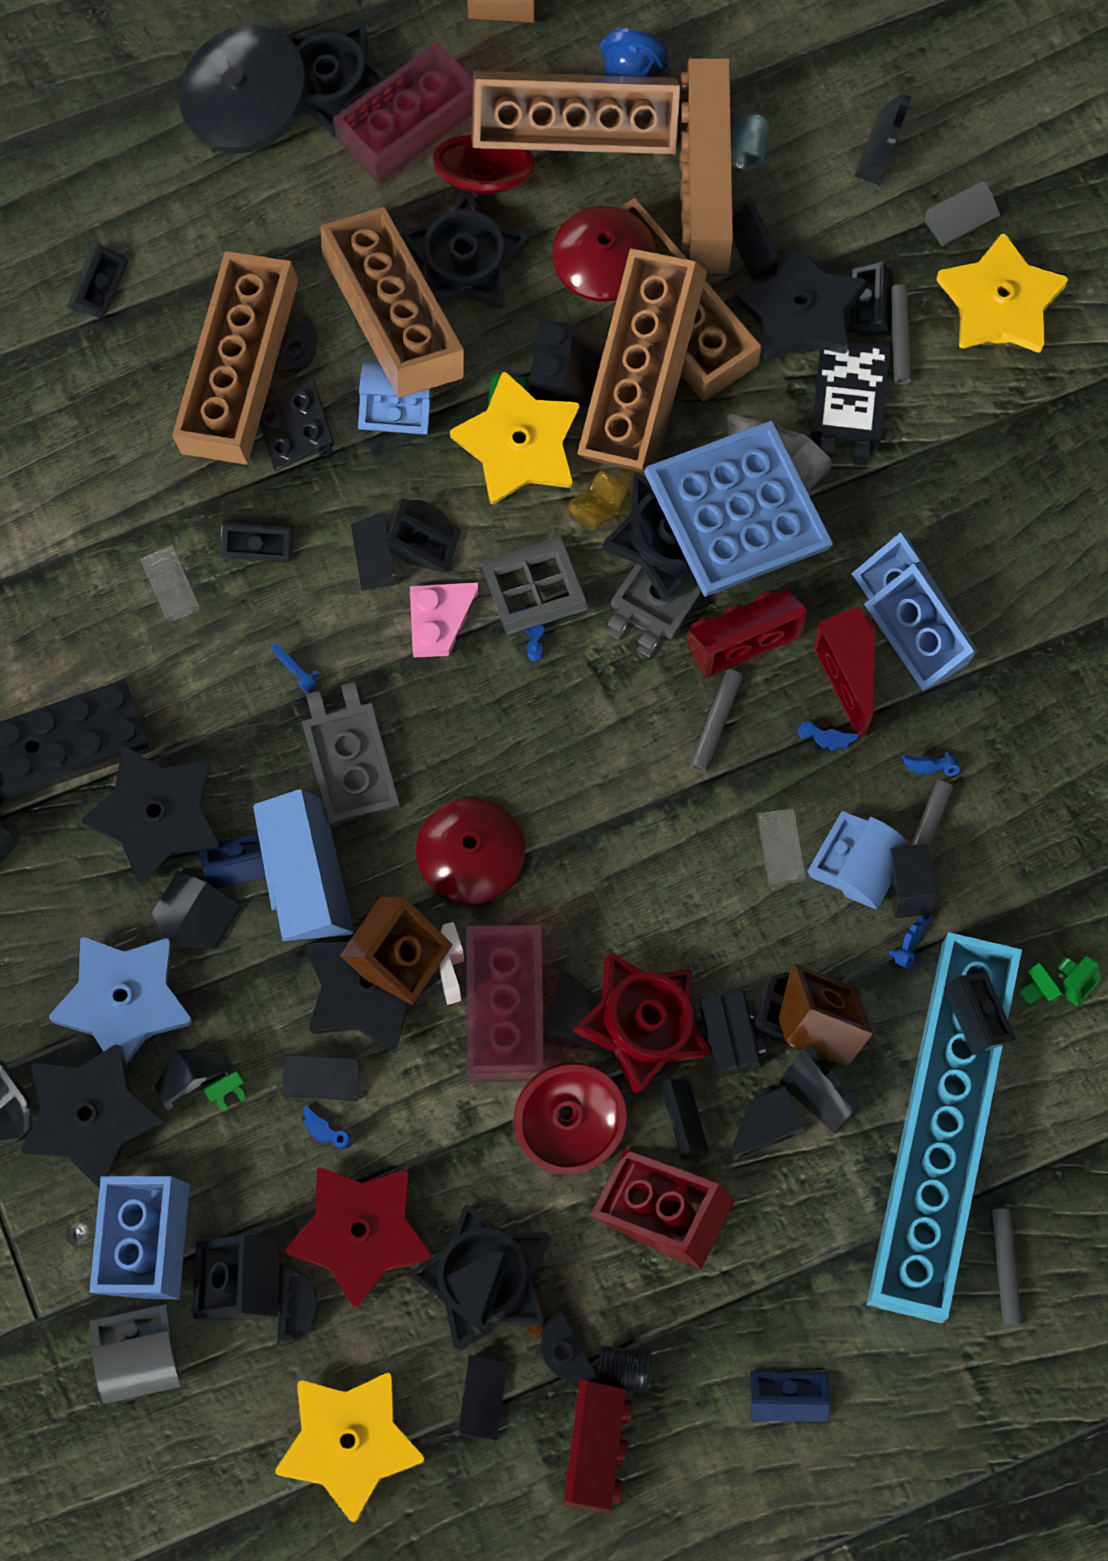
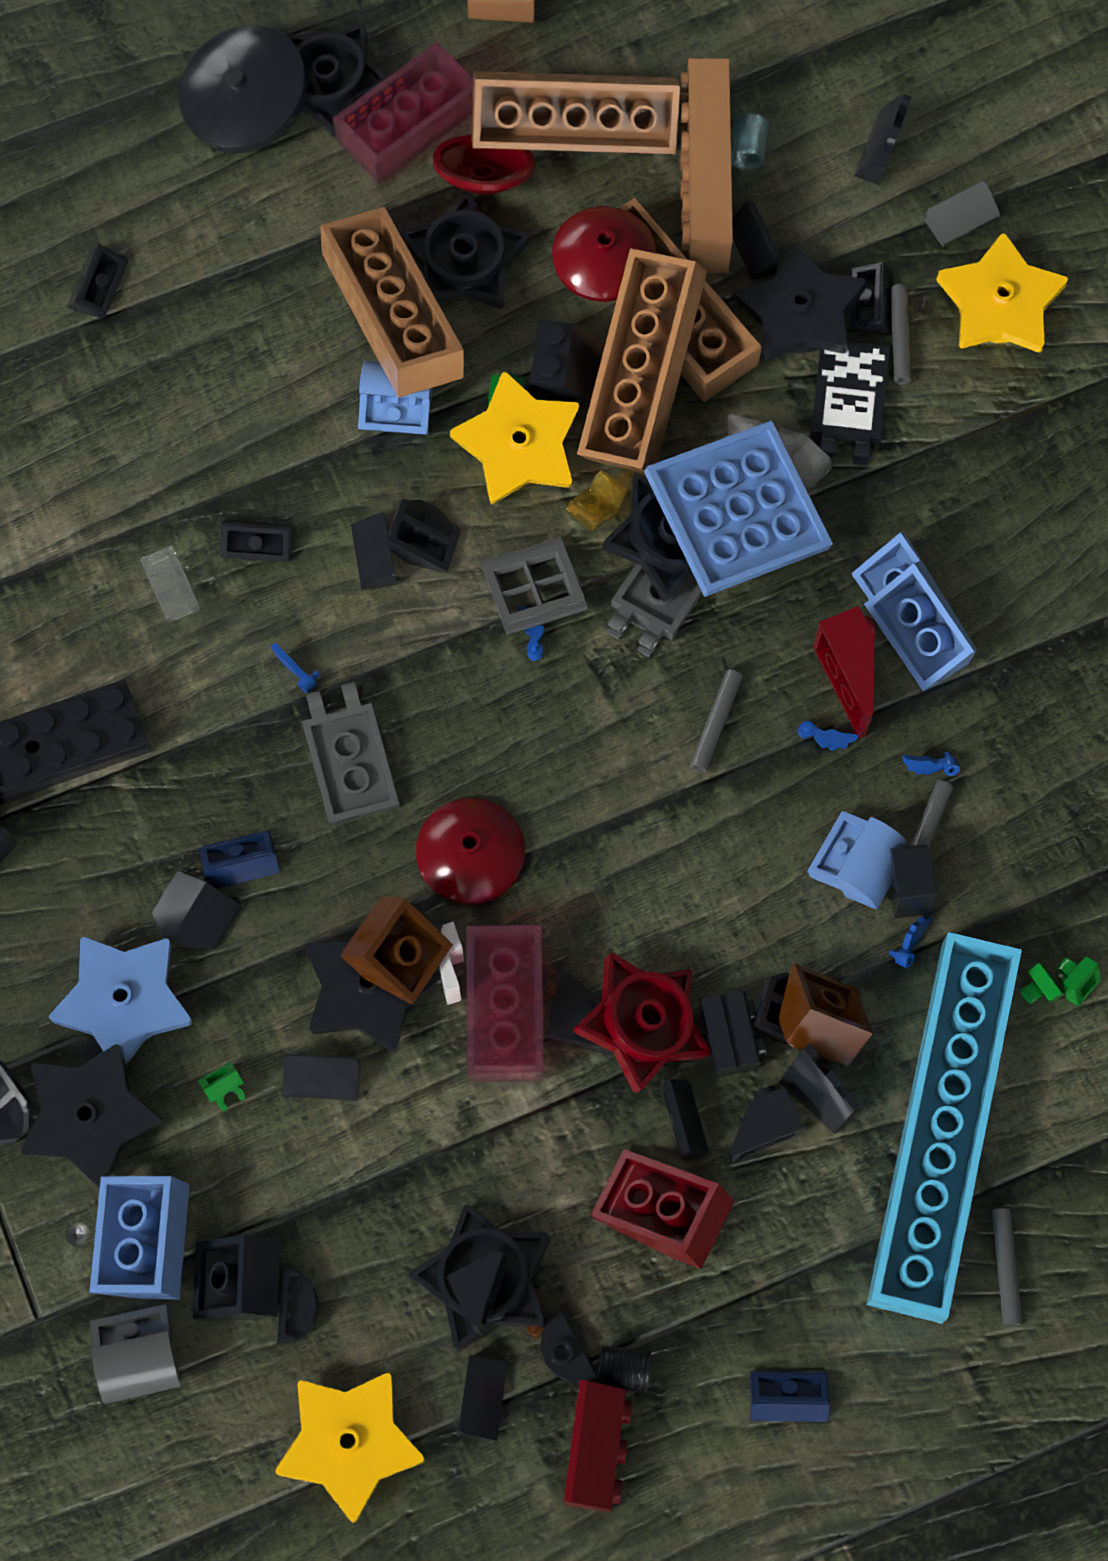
(149, 839): black plate -> none
(188, 1071): black slope -> none
(235, 358): medium nougat brick -> none
(296, 426): black hinge -> none
(297, 348): black plate -> none
(302, 867): medium blue slope -> none
(322, 1130): blue piece -> none
(363, 1260): dark red plate -> none
(438, 616): bright pink wing -> none
(584, 1135): dark red dish -> none
(633, 54): blue helmet -> none
(746, 631): dark red slope -> none
(781, 847): clear tile -> none
(979, 1012): black slope -> none

